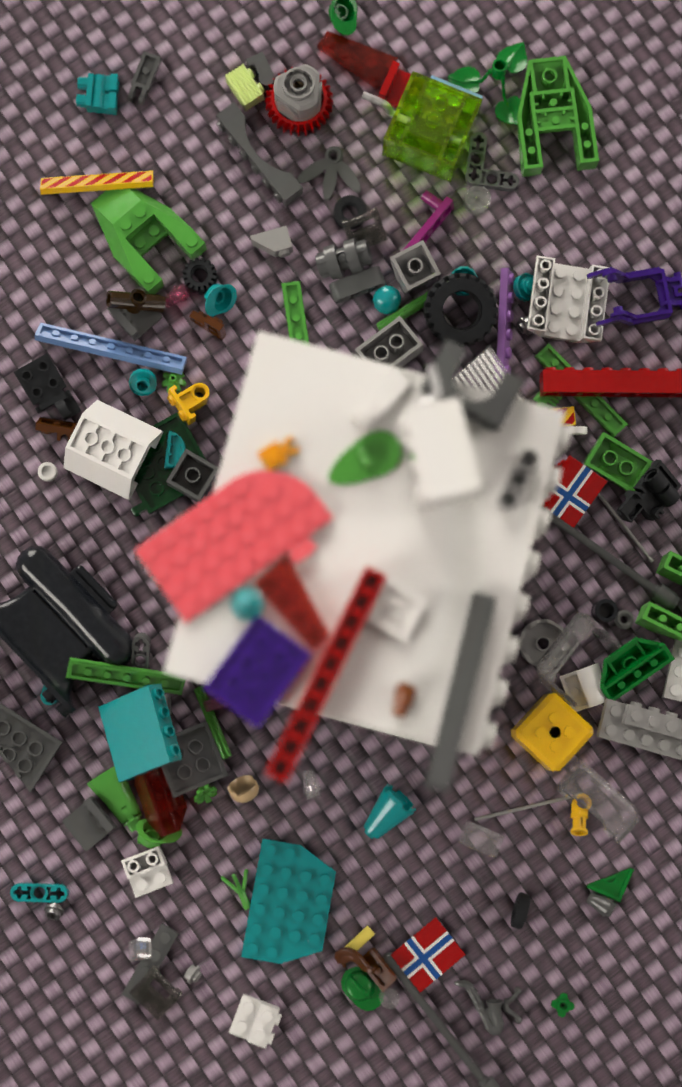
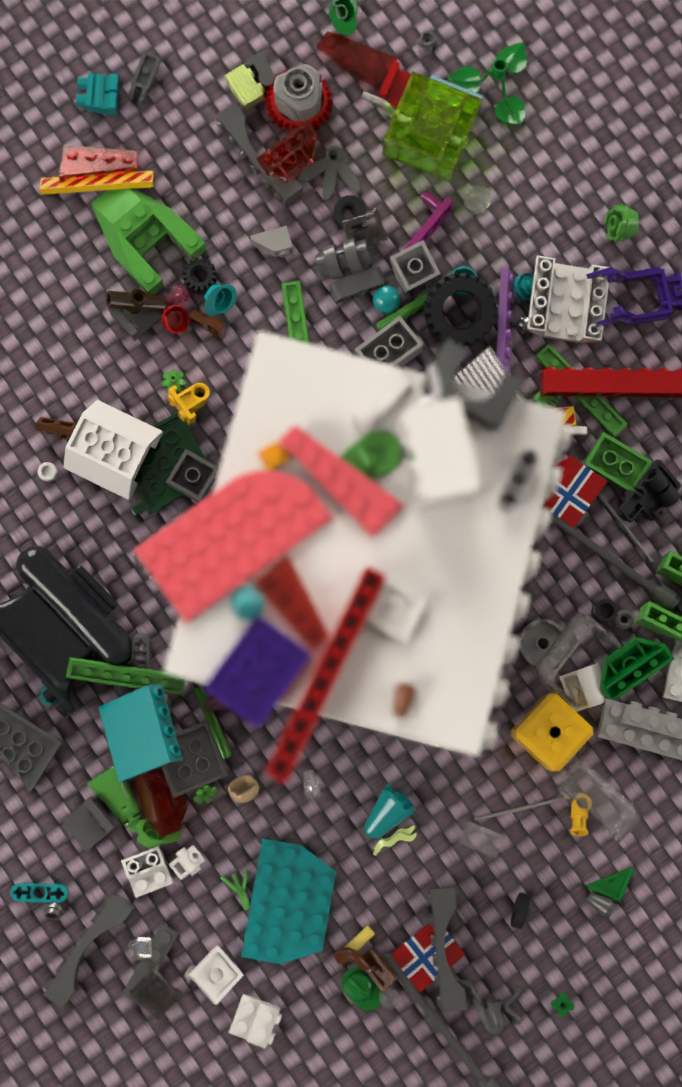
(45, 387): black plate -> none
(65, 983): none -> dark grey arch
(89, 160): none -> clear red wing
(110, 348): medium blue plate -> none
(142, 382): teal plate -> none
(174, 450): teal tile -> none
(175, 319): none -> red hair
(187, 862): none -> white brick
(216, 975): none -> white plate
(290, 153): none -> clear red wedge
(302, 551): coral piece -> none
(355, 492): none -> coral wing
(401, 834): none -> yellowish green hair
(427, 35): none -> flat silver plate
(451, 993): none -> dark grey arch
(460, 692): dark grey beam -> none
(481, 173): dark grey beam -> none
(554, 103): bright green wedge -> none
(621, 223): none -> bright green cone

